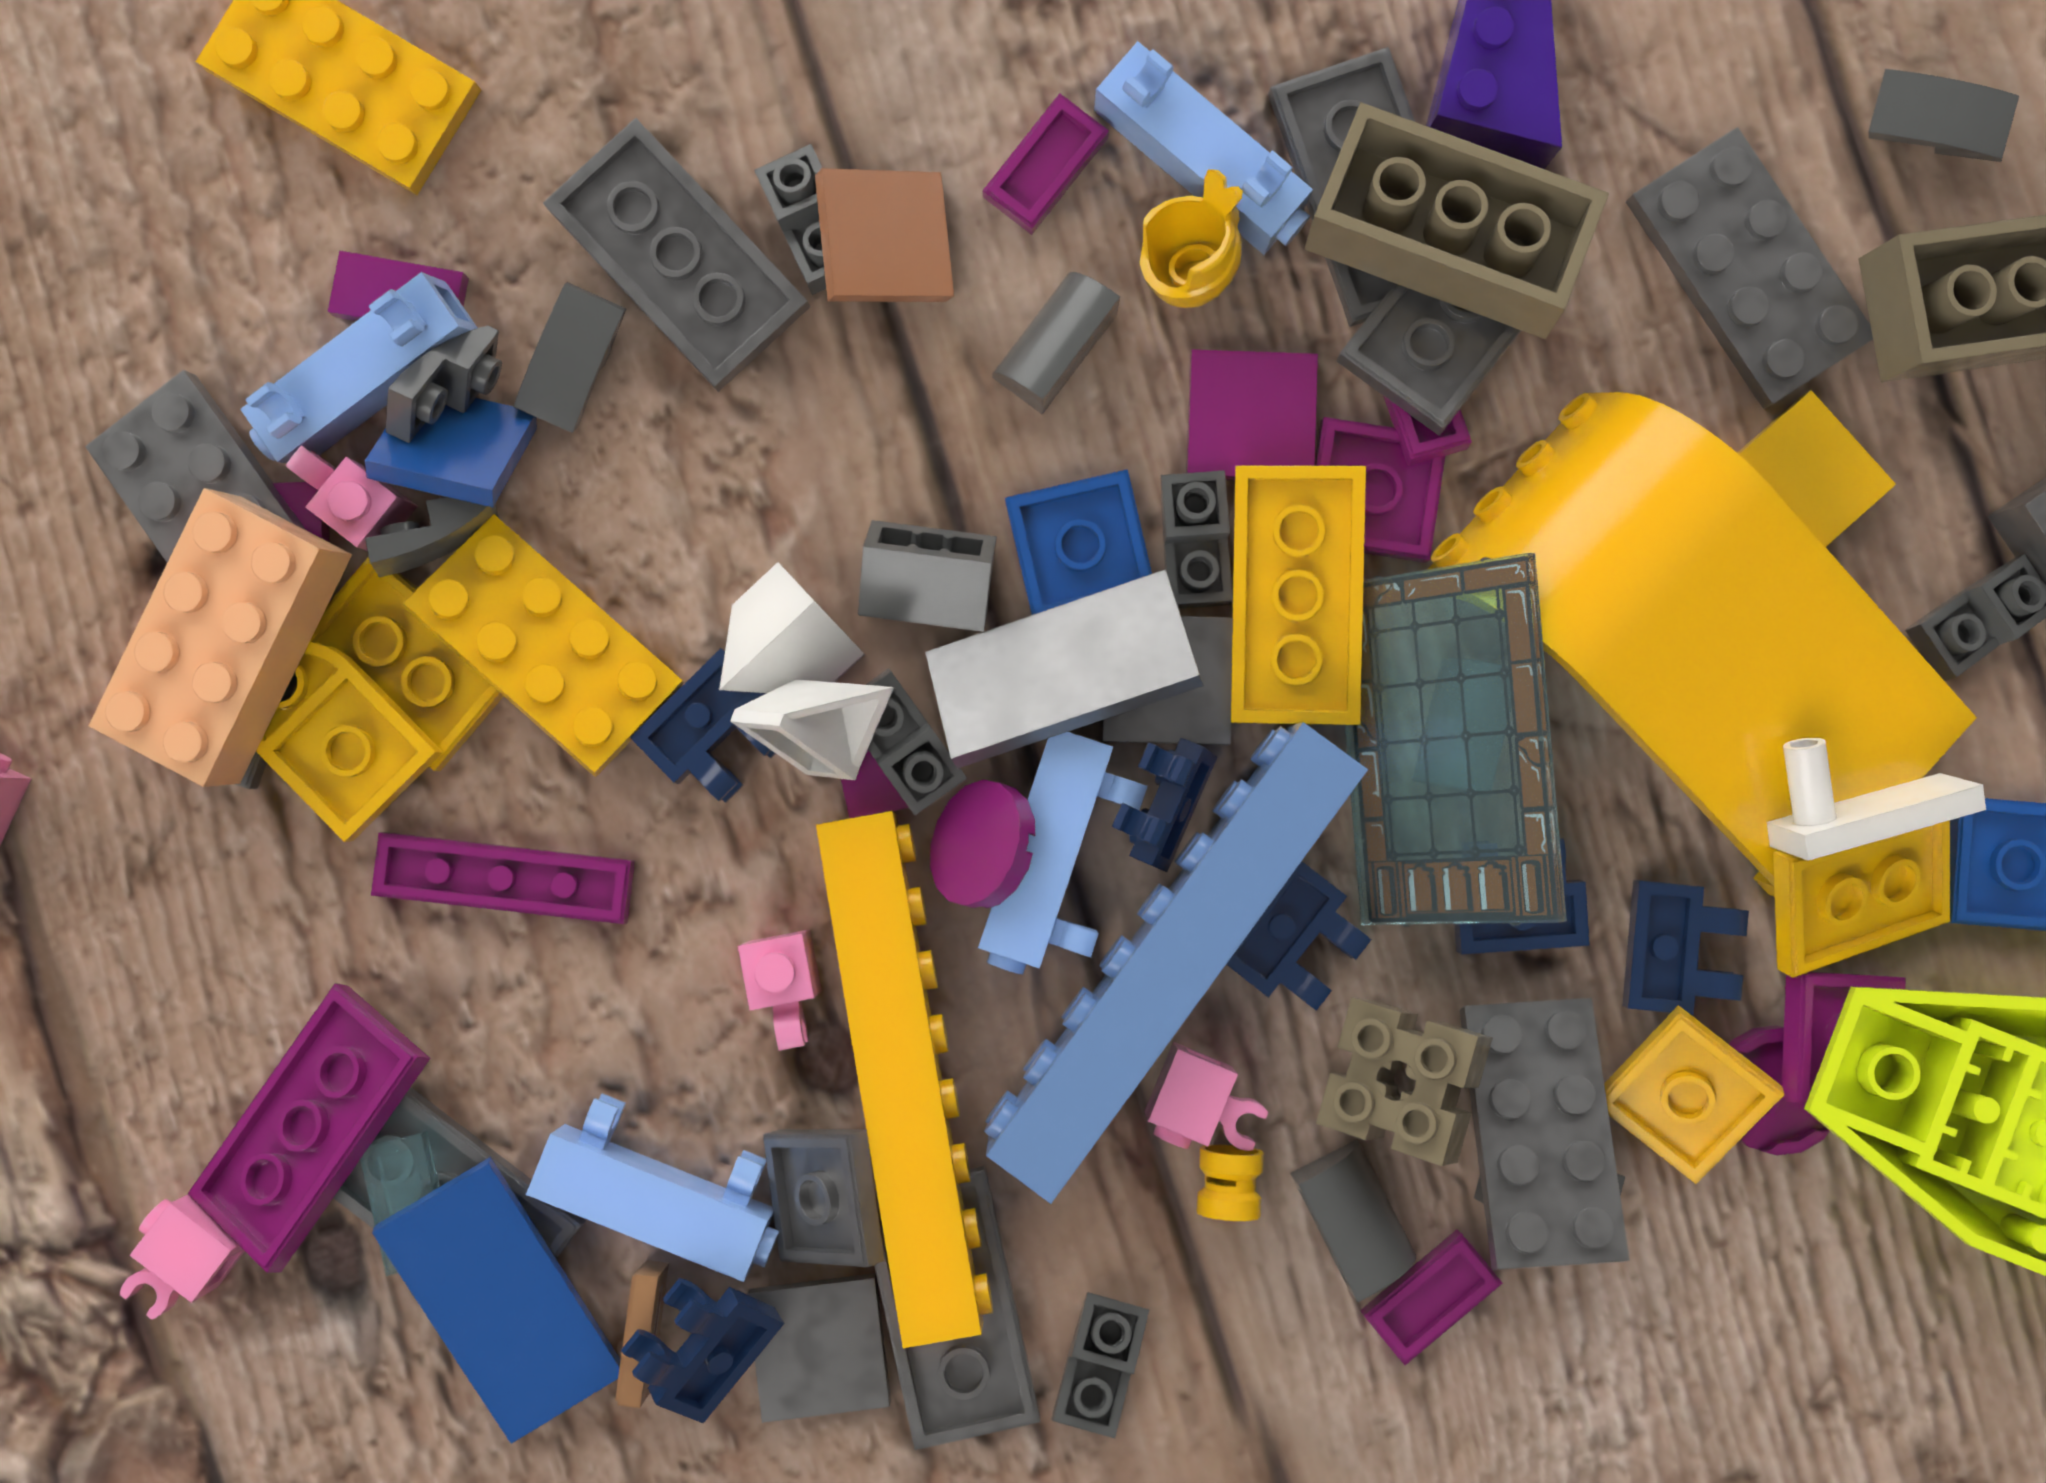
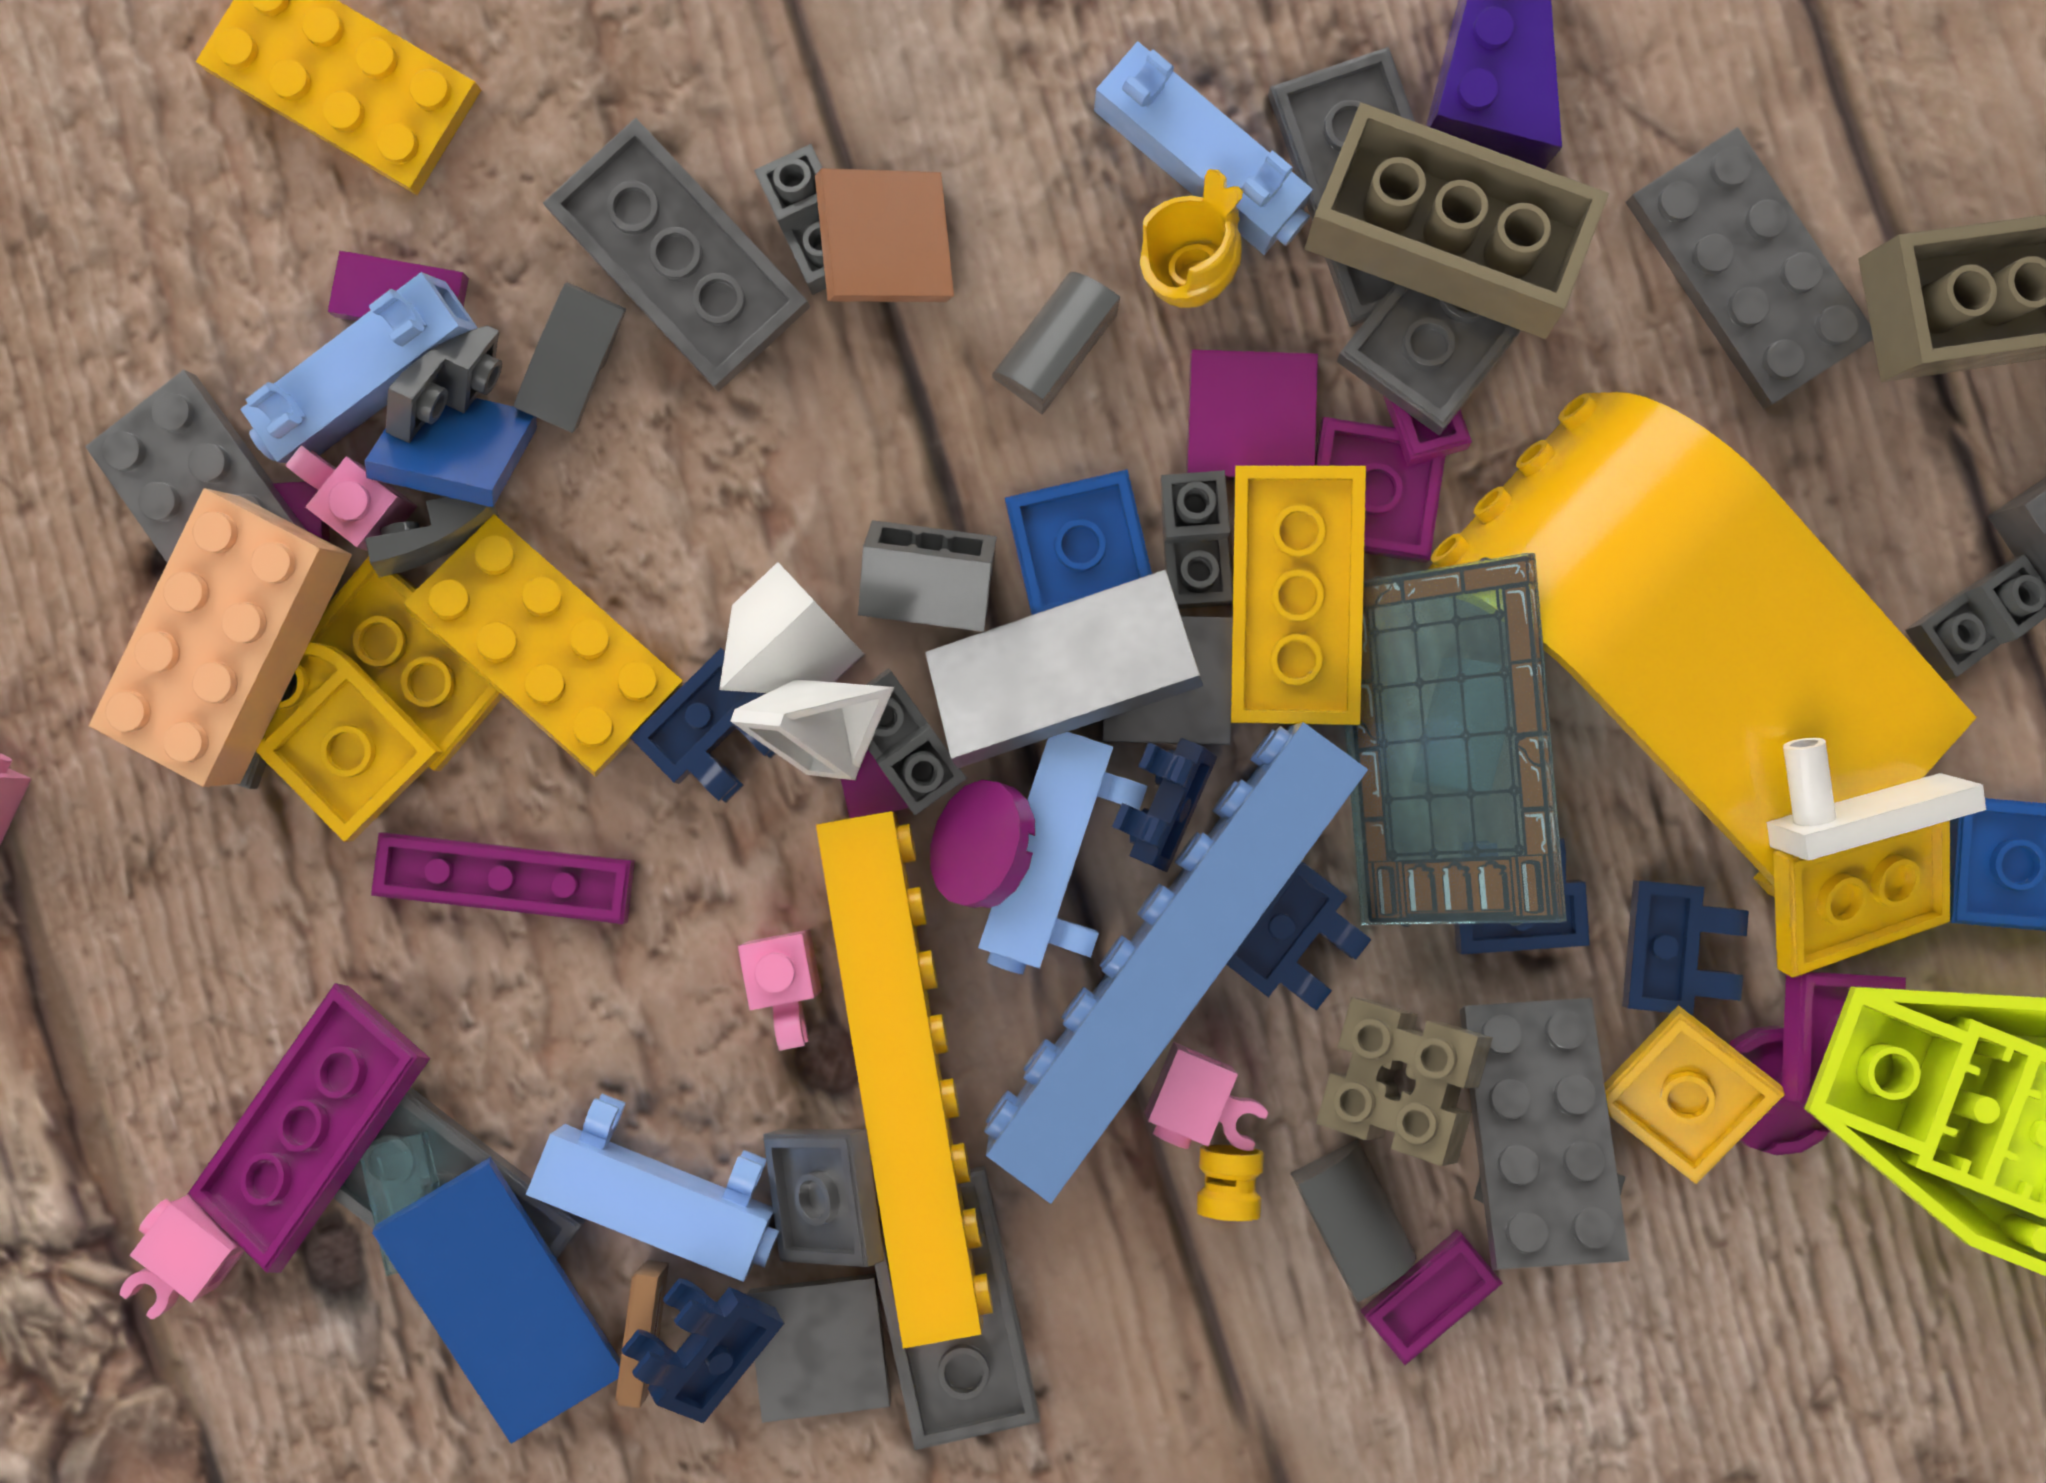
(1045, 163): magenta tile -> none
(1100, 1365): dark grey slope -> none
(1817, 467): yellow tile -> none
(1943, 114): dark grey slope -> none

